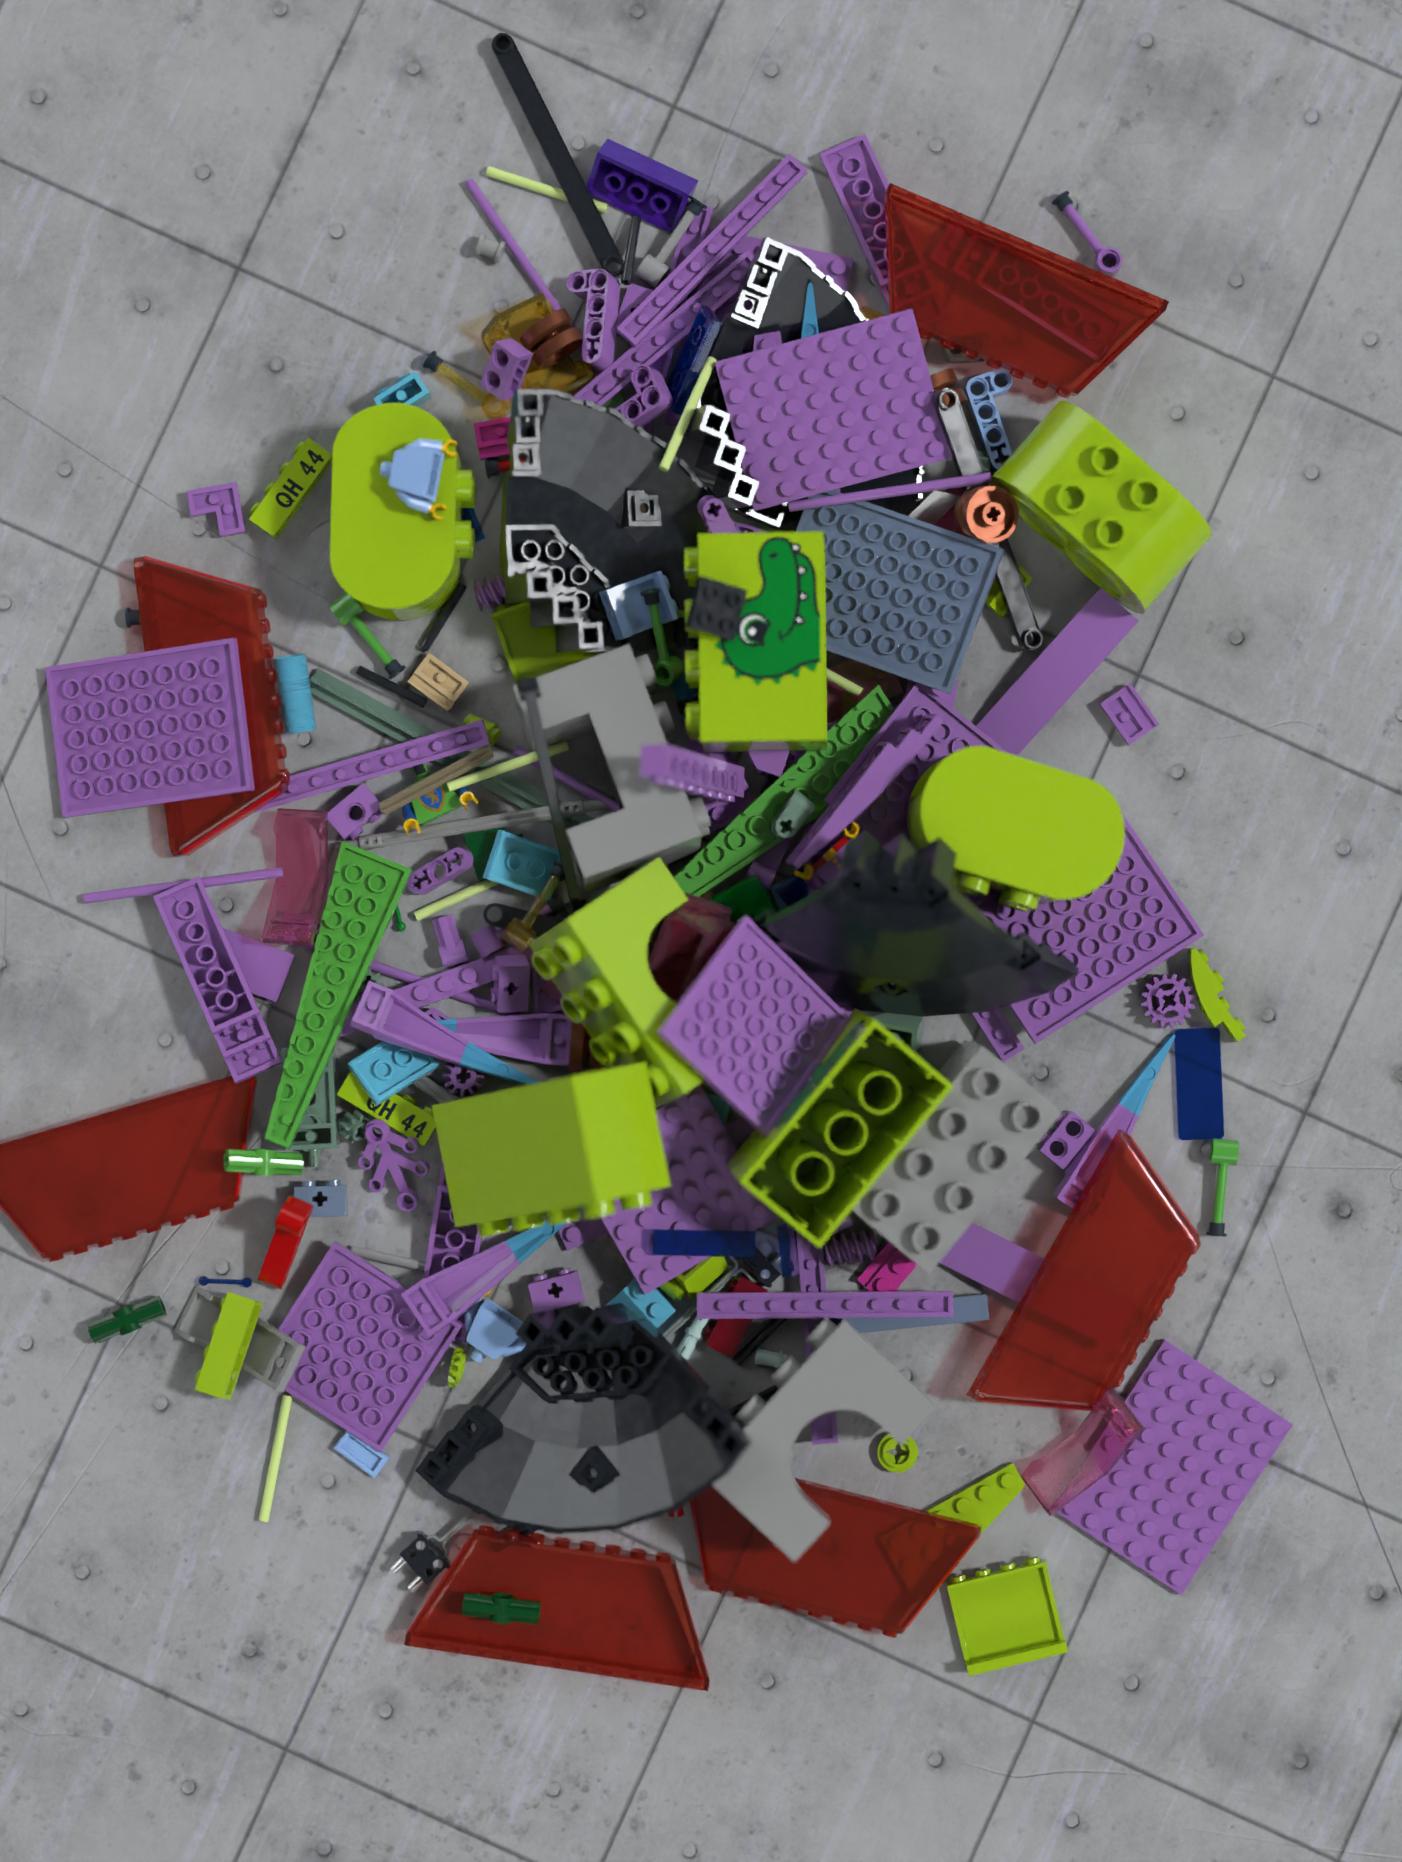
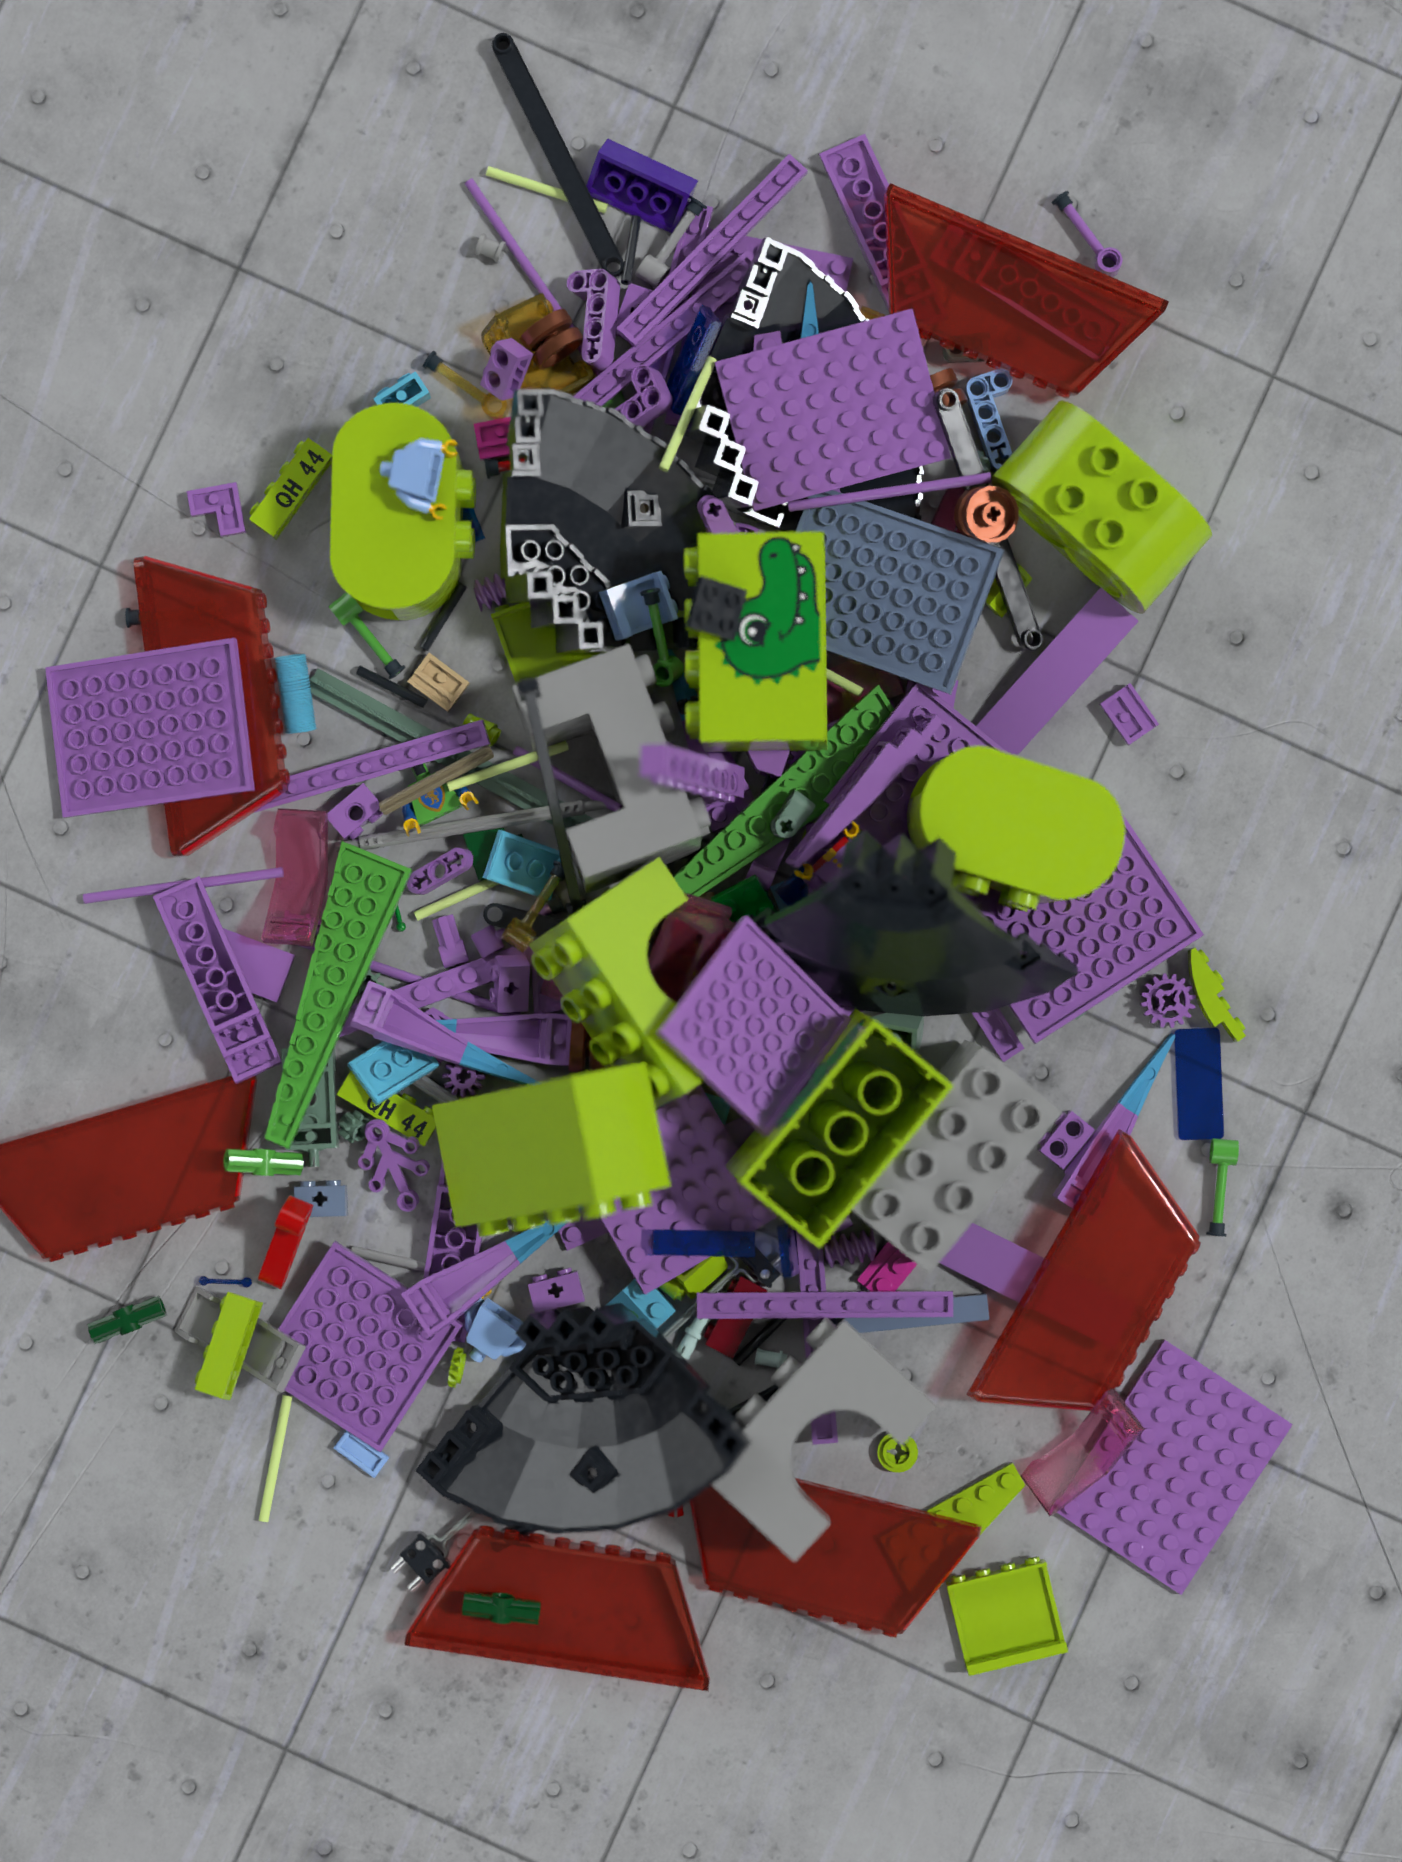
(934, 507): white sticker -> none

